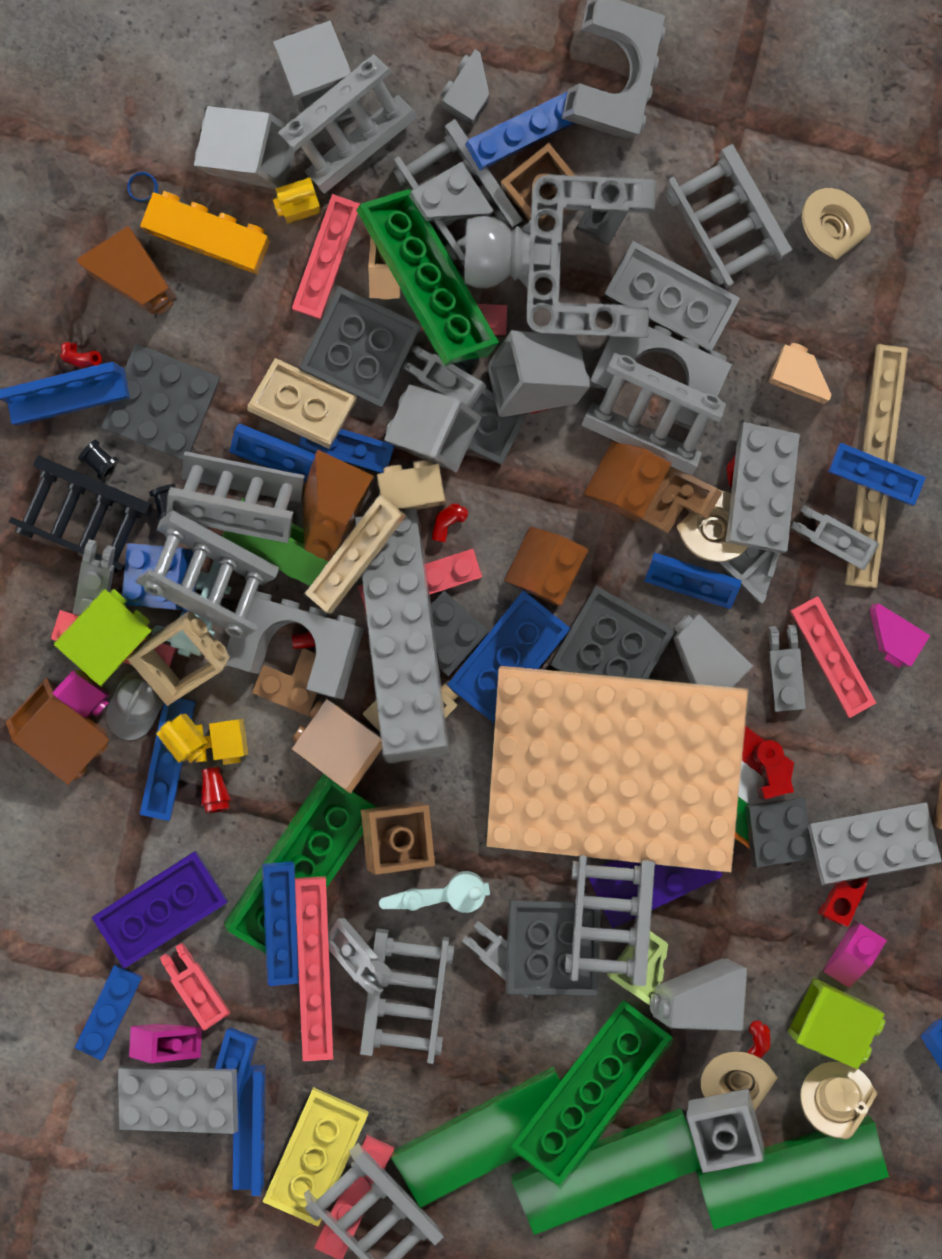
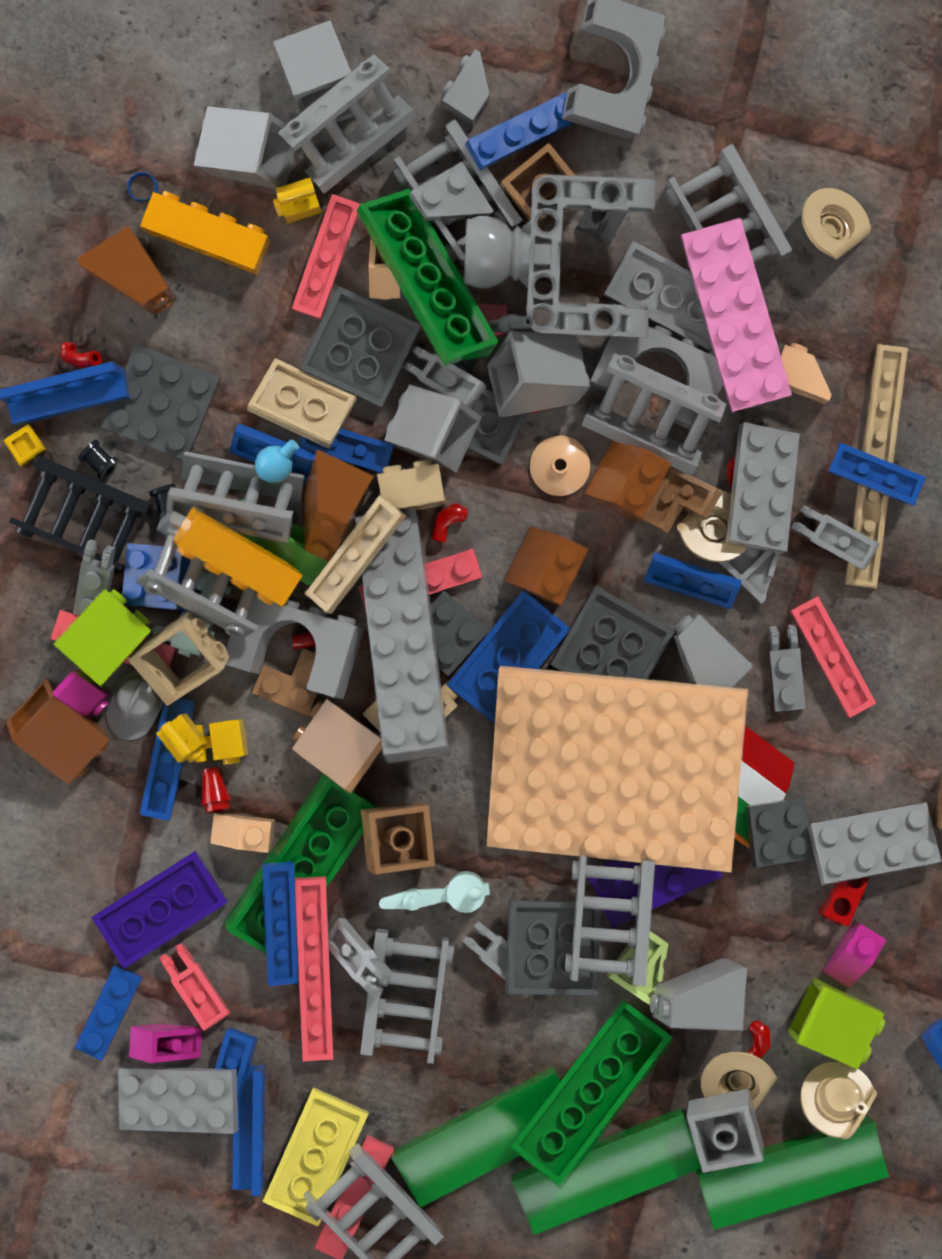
(24, 445): none -> yellow tile
(237, 557): none -> light orange brick
(242, 832): none -> light nougat slope
(275, 462): none -> medium azure piece
(511, 323): none -> dark grey bar
(559, 481): none -> light nougat dish
(736, 315): none -> bright pink plate
(773, 769): red leg -> none
(897, 637): dark pink slope -> none

